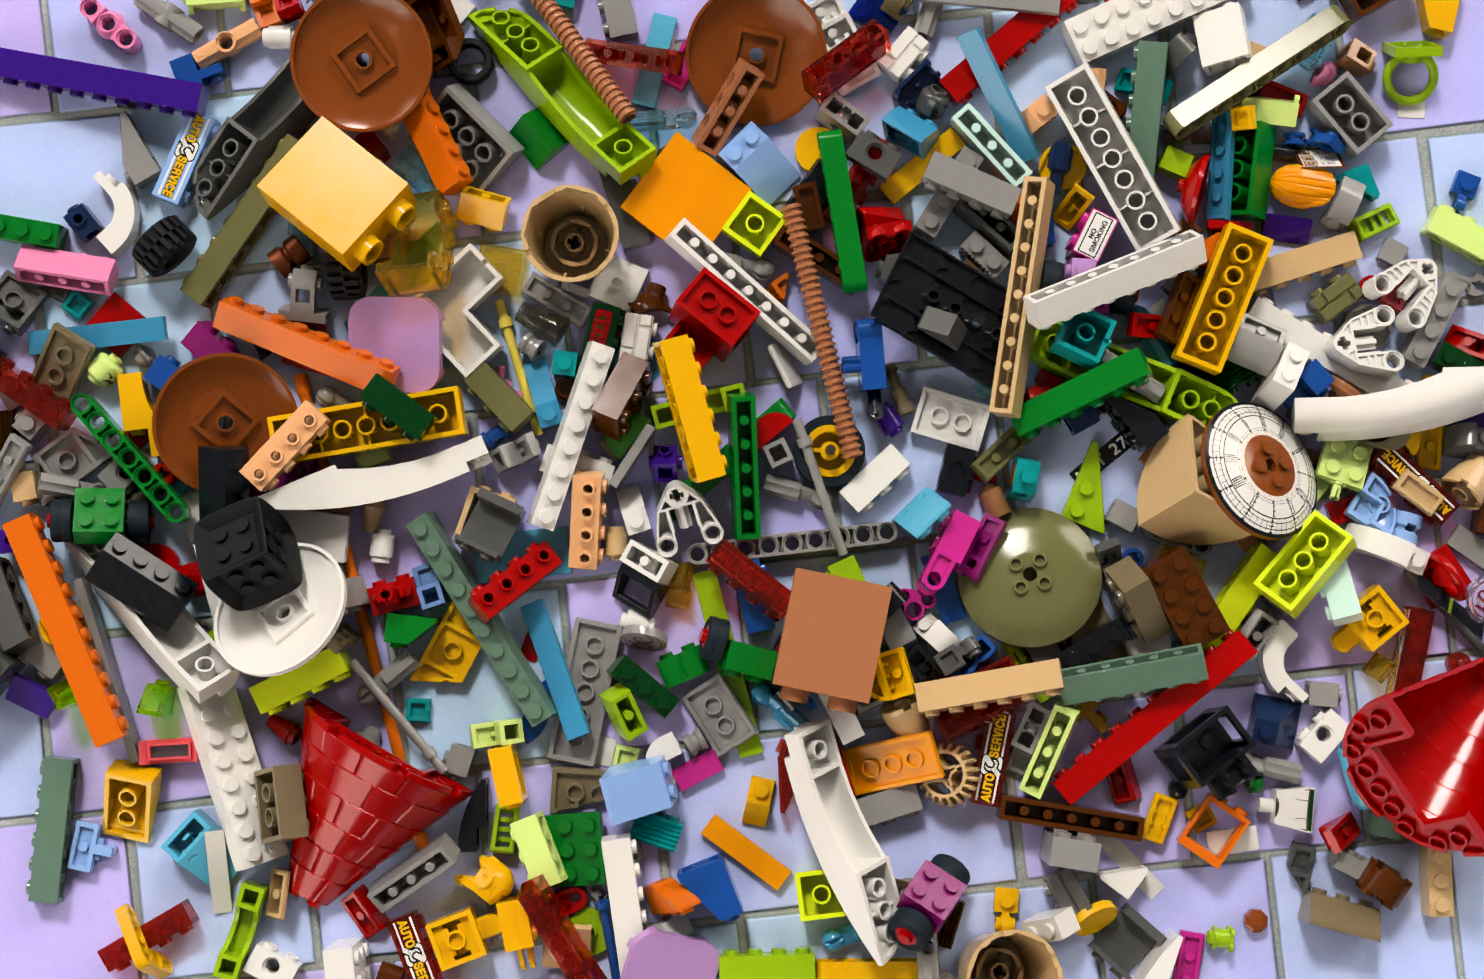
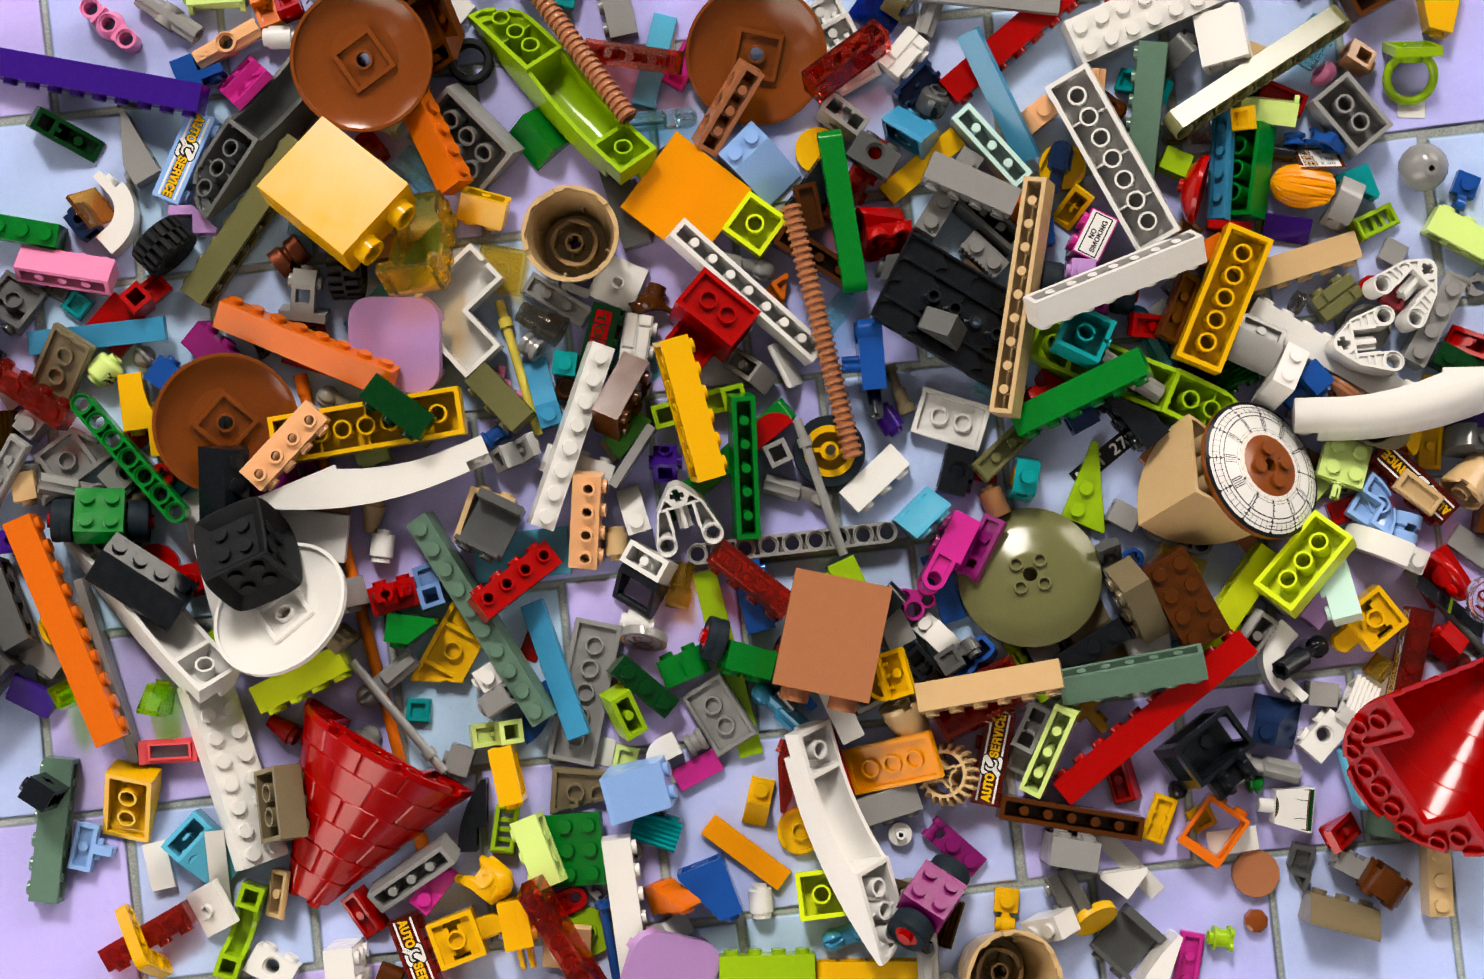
(42, 791): none -> black brick
(65, 134): none -> dark green slope
(91, 207): none -> clear orange piece
(143, 297): none -> red brick
(159, 866): none -> white tile
(200, 226): none -> lavender slope
(212, 907): none -> white plate
(244, 82): none -> dark pink slope
(429, 894): none -> dark pink slope
(486, 678): none -> white brick
(495, 701): none -> light grey brick
(750, 371): none -> light grey slope
(760, 901): none -> white brick
(793, 834): none -> yellow tile
(840, 309): none -> clear light blue panel
(895, 829): none -> white tile
(954, 845): none -> magenta plate
(1255, 873): none -> nougat tile
(1297, 302): none -> clear smoke tile
(1300, 658): none -> black piece
(1314, 613): none -> lavender brick
(1356, 695): none -> white brick
(1423, 167): none -> light grey piece
(1447, 641): none -> red brick

